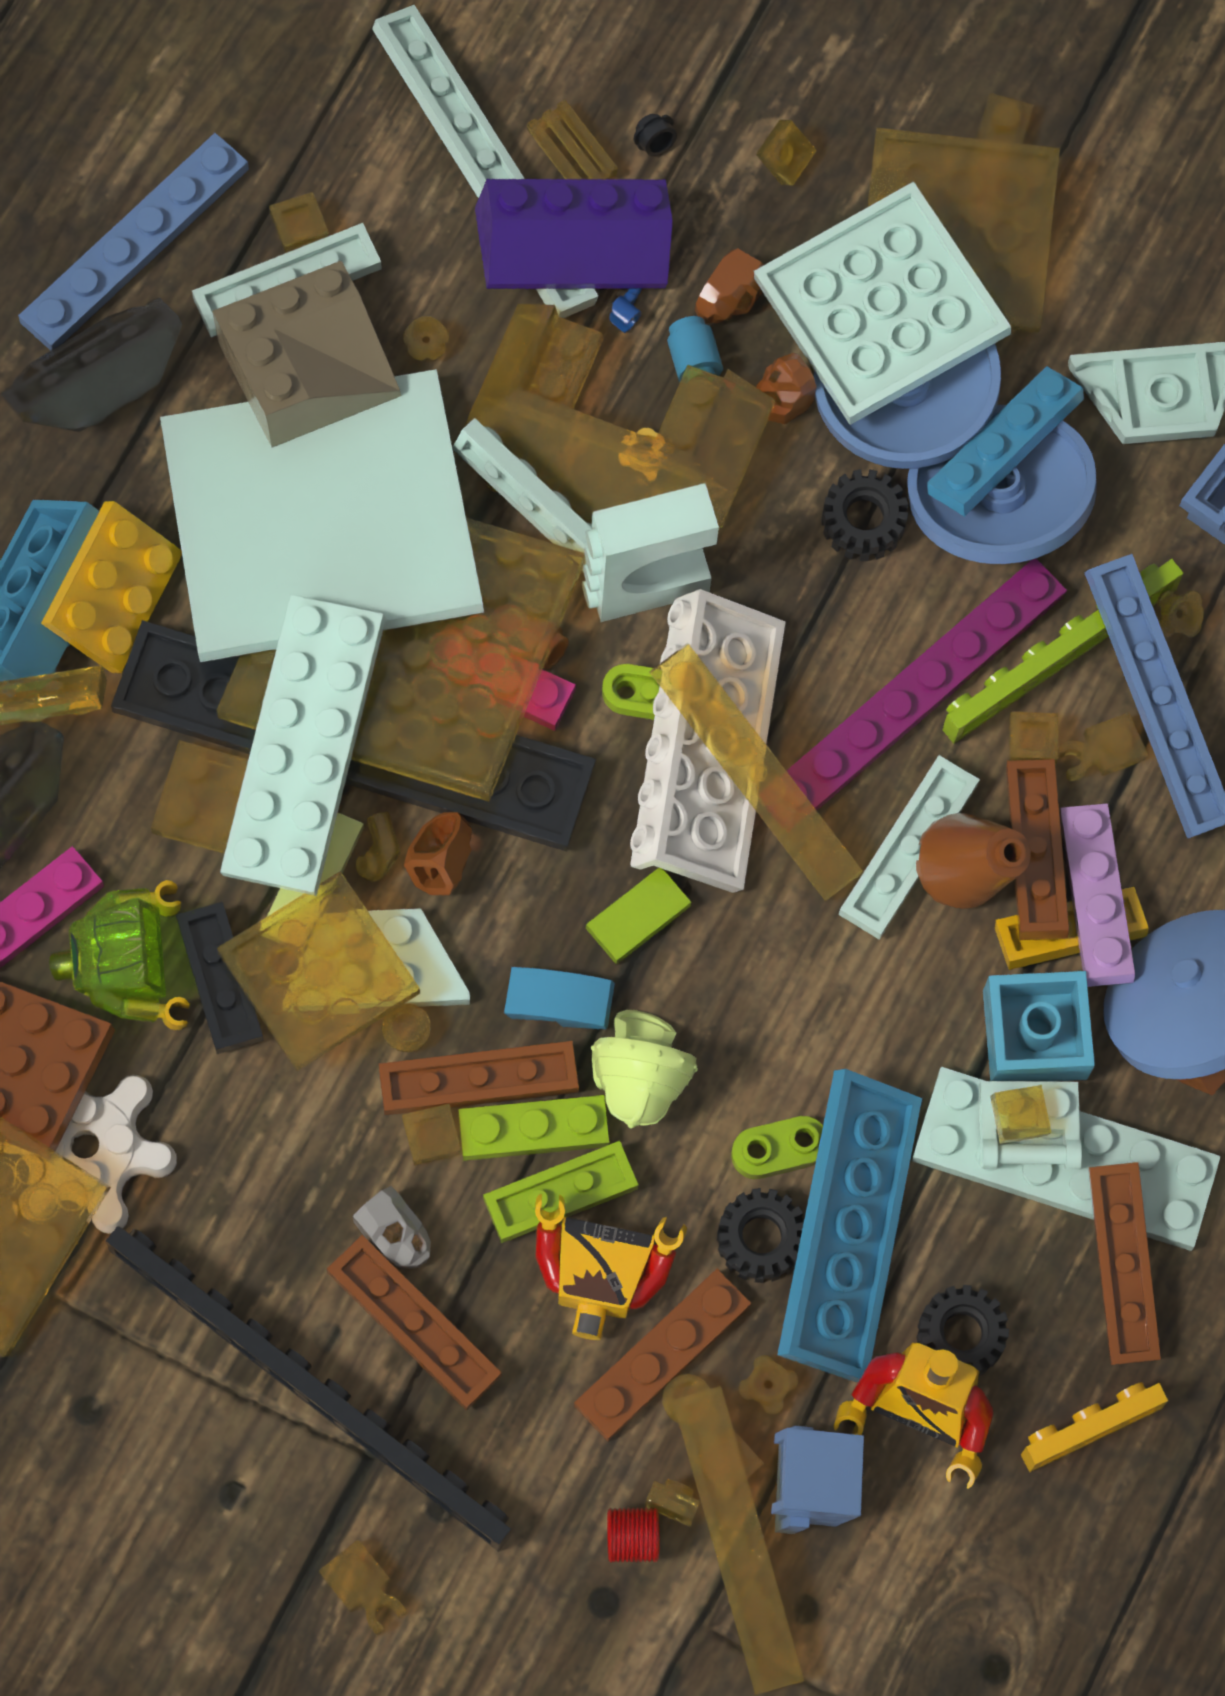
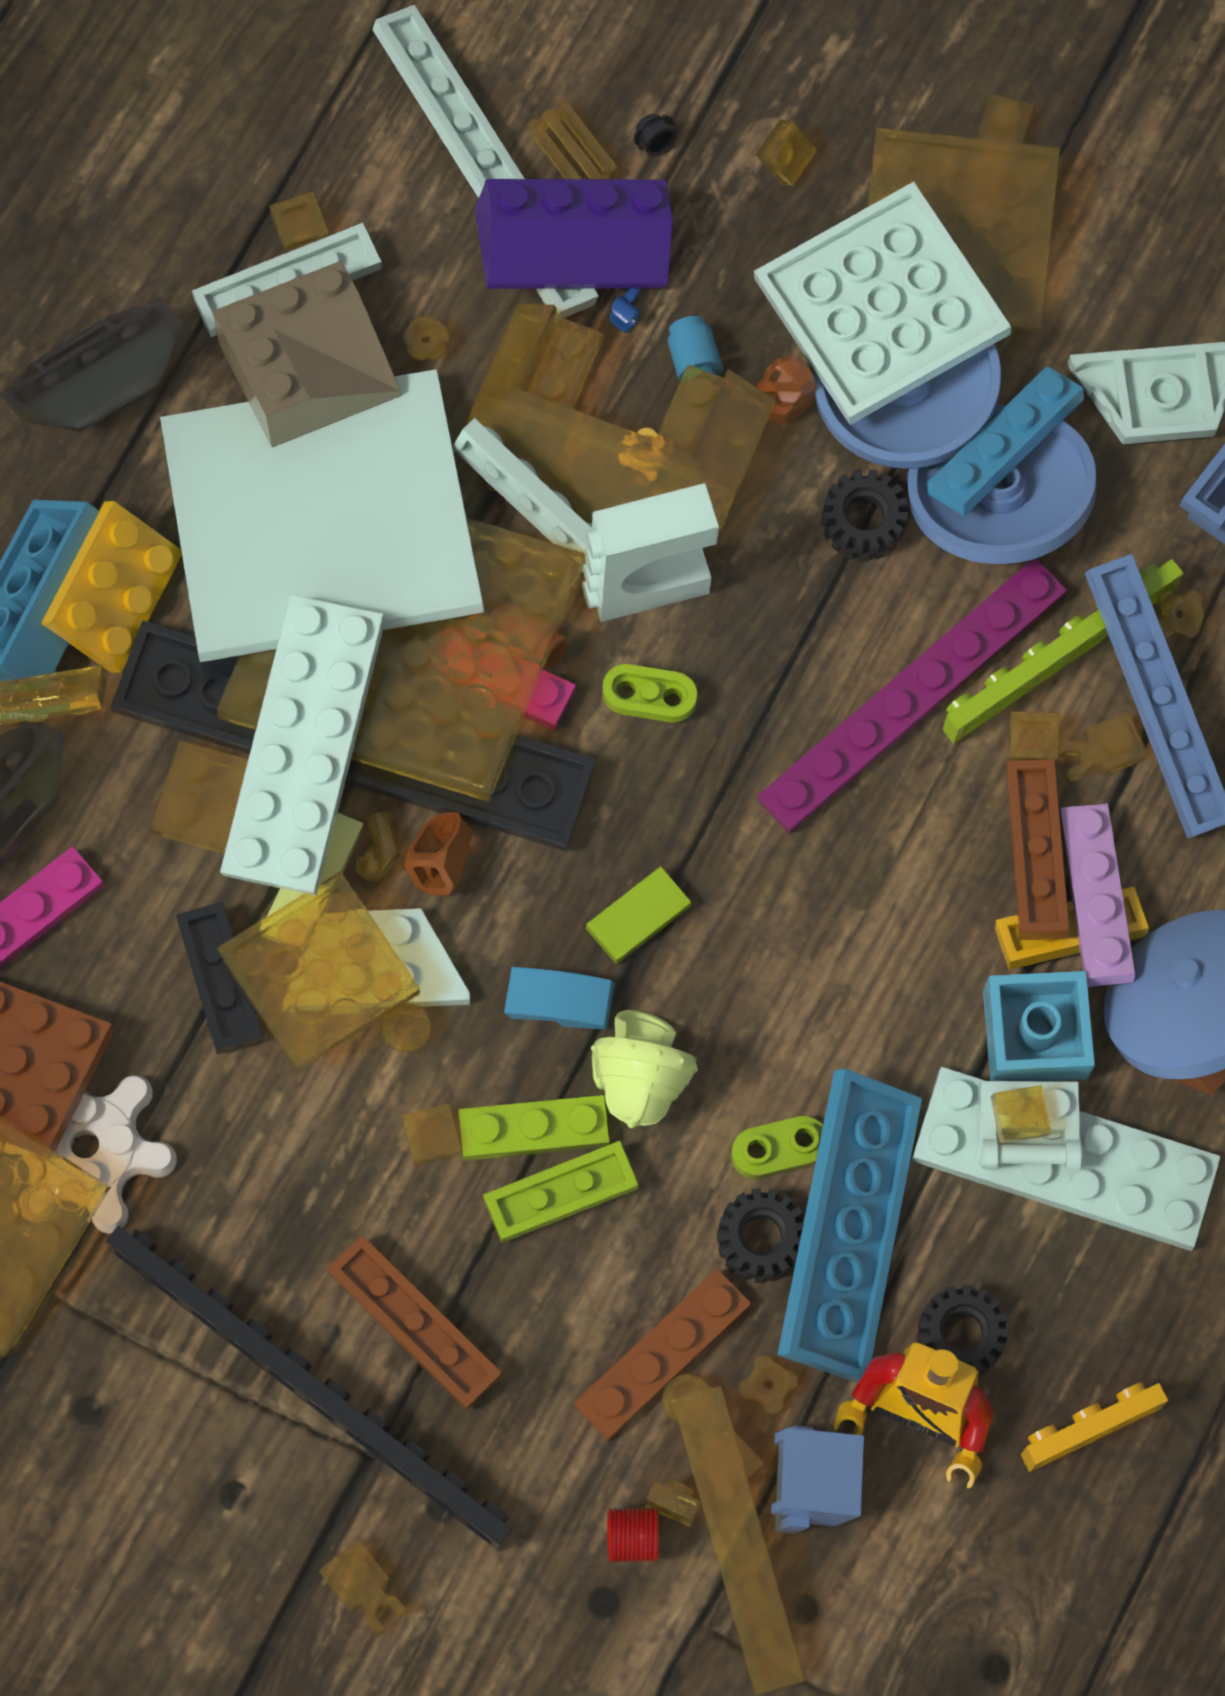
(120, 955): clear neon green torso -> none
(133, 242): medium blue plate -> none
(394, 1229): light grey rock -> none
(478, 1077): dark orange plate -> none
(601, 1266): torso -> none
(689, 806): white bracket -> none
(730, 288): dark orange rock -> none
(756, 771): clear yellow plate -> none
(893, 867): light aqua plate -> none
(969, 859): dark orange cone -> none
(1124, 1263): dark orange plate -> none

